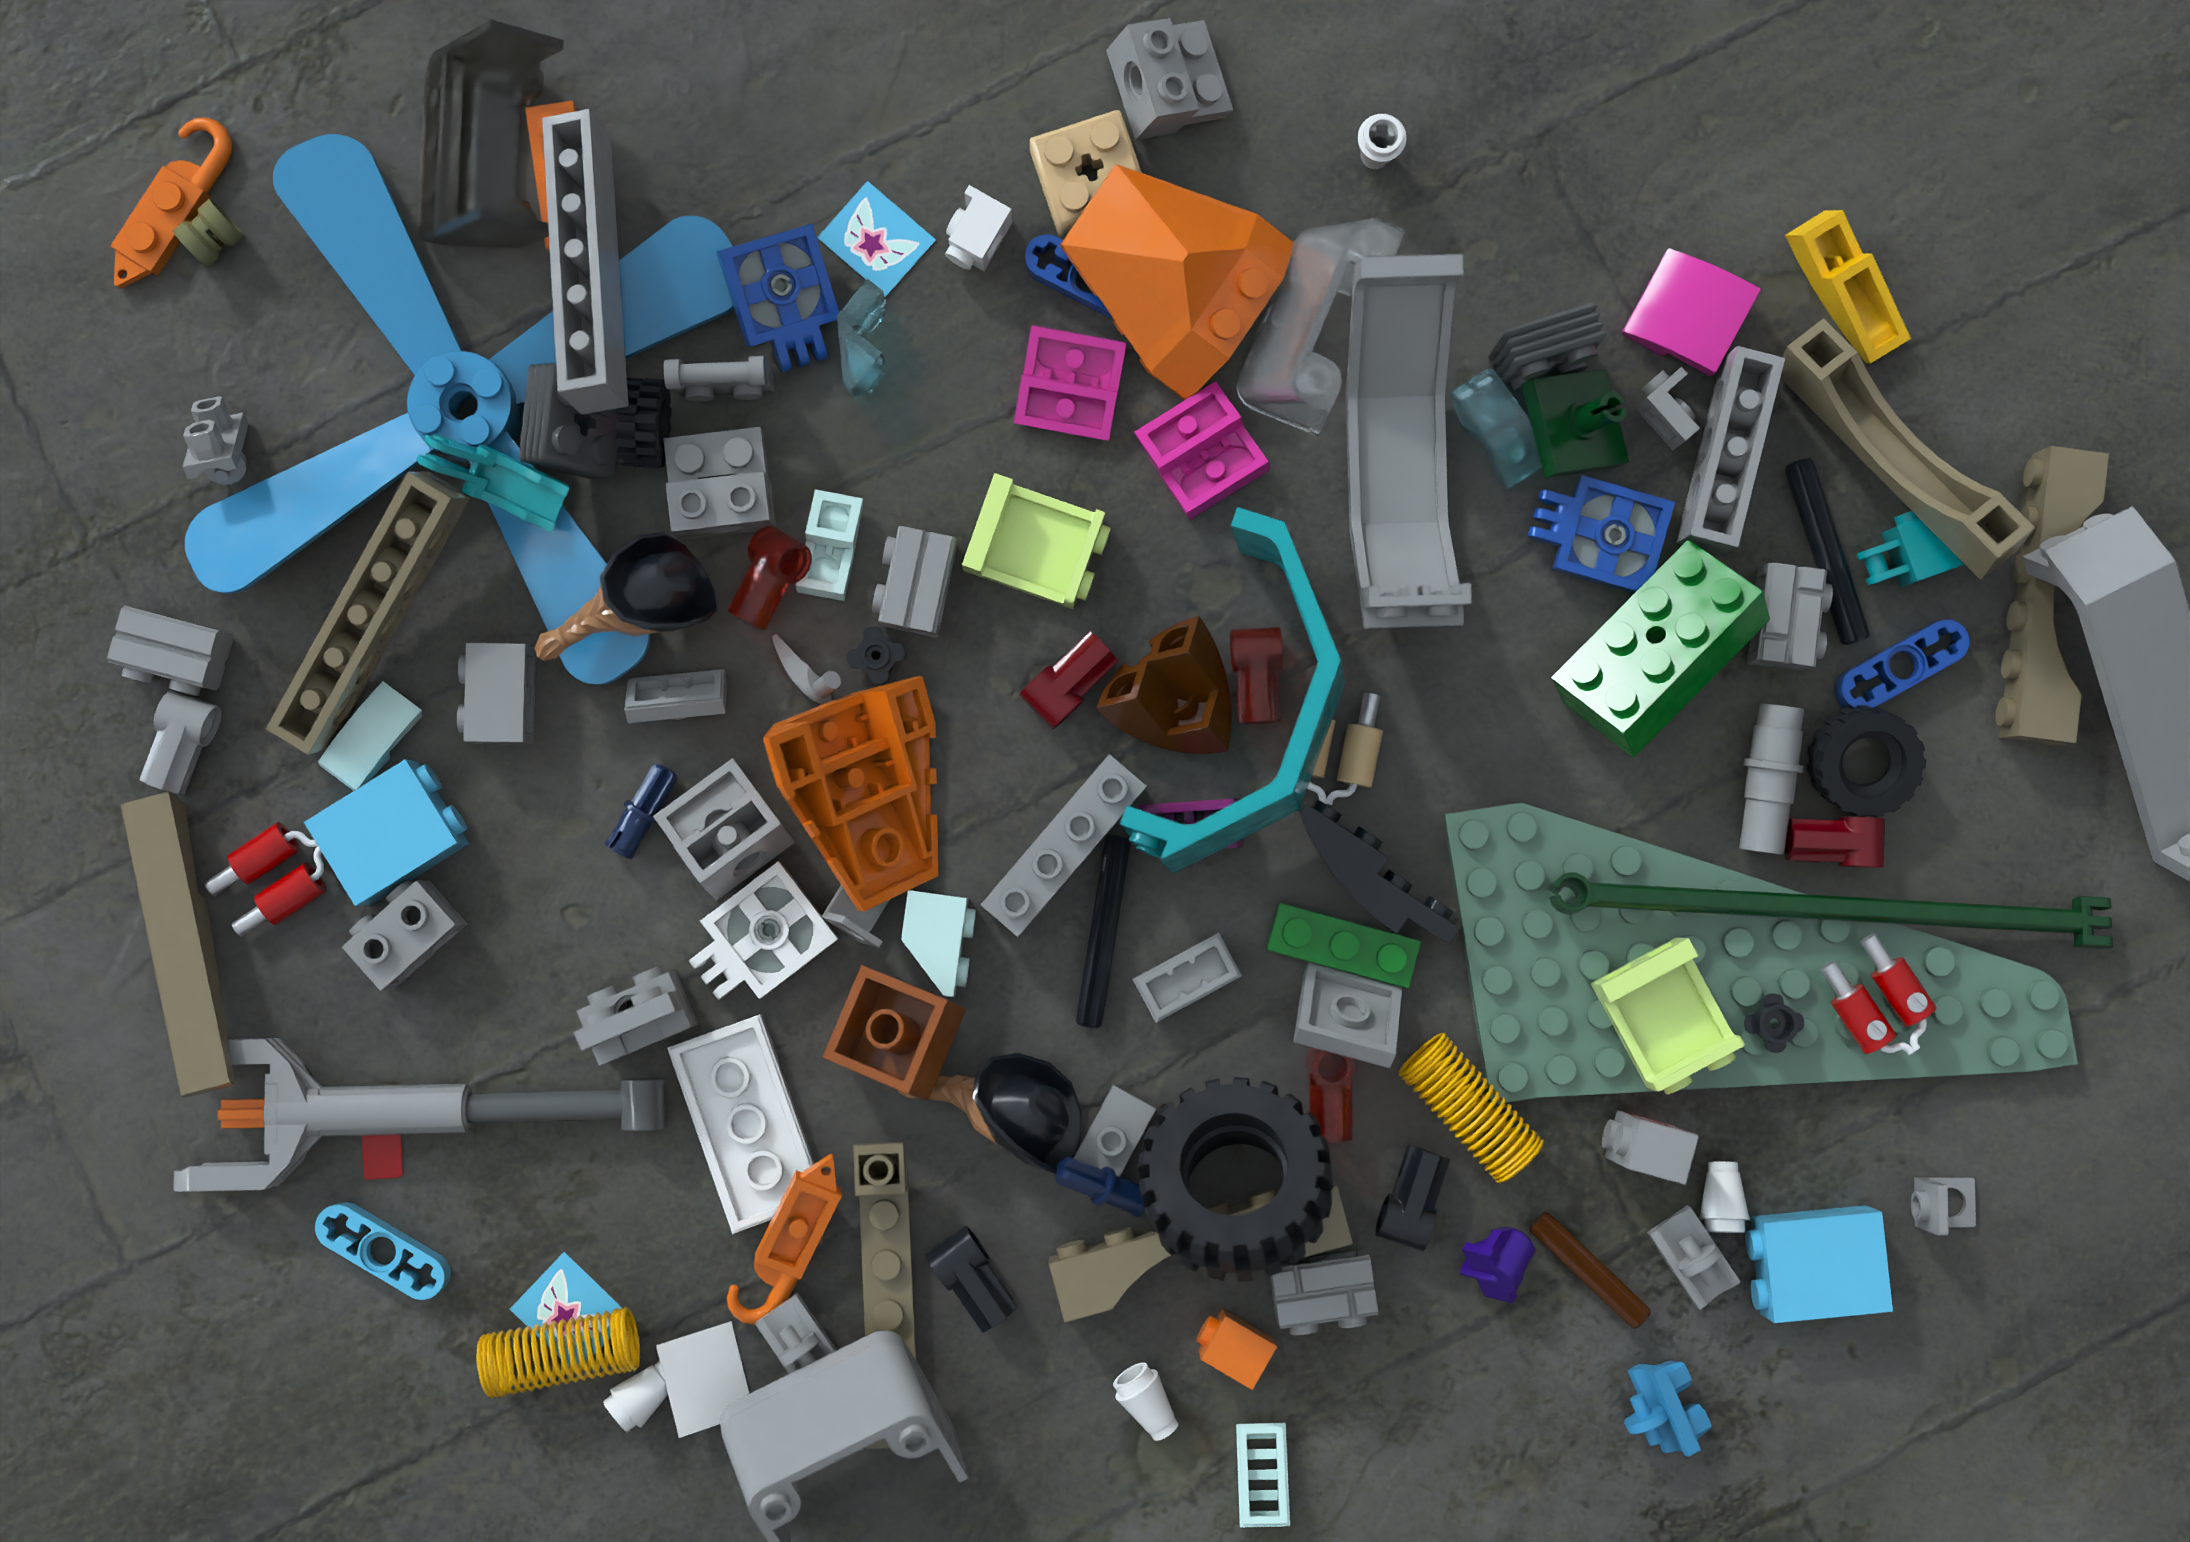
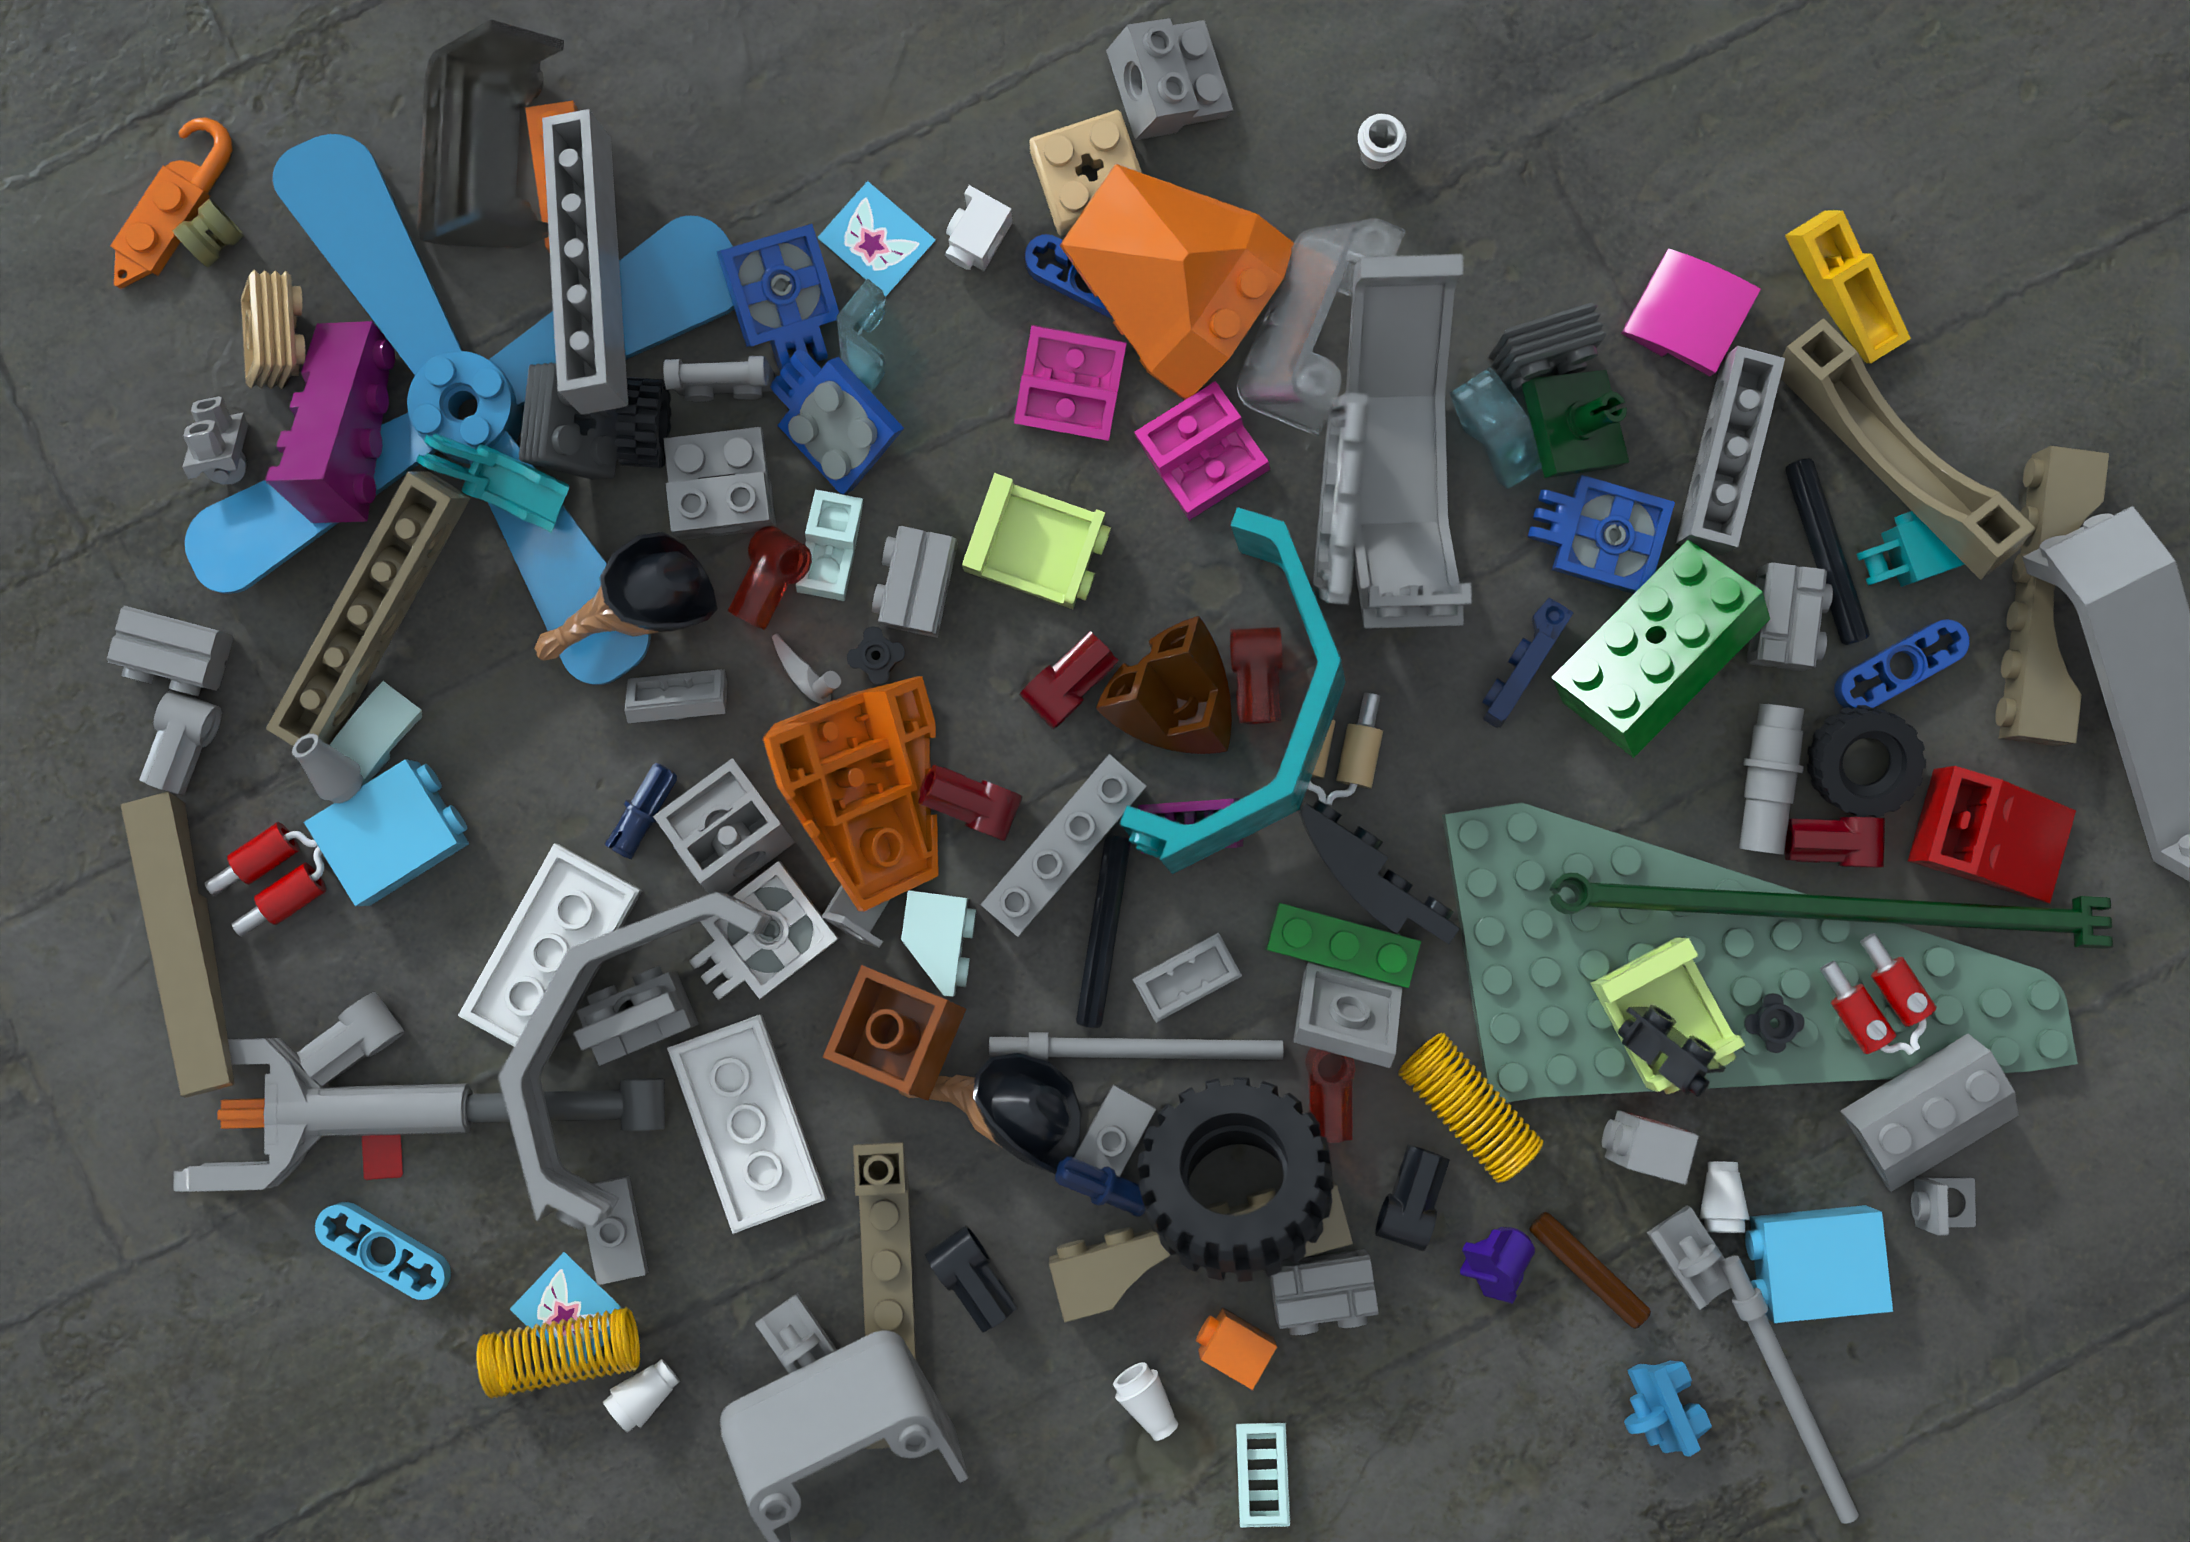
(268, 326): none -> tan brick
(329, 771): none -> light grey cone
(336, 424): none -> magenta wedge
(361, 1032): none -> light grey piece
(403, 933): light grey brick -> none
(497, 694): light grey brick -> none
(547, 1179): none -> light grey panel
(562, 908): none -> white tile
(617, 1240): none -> light grey plate
(702, 1376): white sticker -> none
(791, 1237): orange plate -> none
(833, 419): none -> piece
(980, 805): none -> dark red piece
(1041, 1047): none -> light grey bar
(1340, 498): none -> light grey hinge
(1527, 658): none -> dark blue hinge
(1667, 415): light grey bracket -> none
(1687, 1057): none -> black hinge
(1753, 1309): none -> light grey bar
(1932, 1111): none -> light grey slope
(1992, 833): none -> red slope

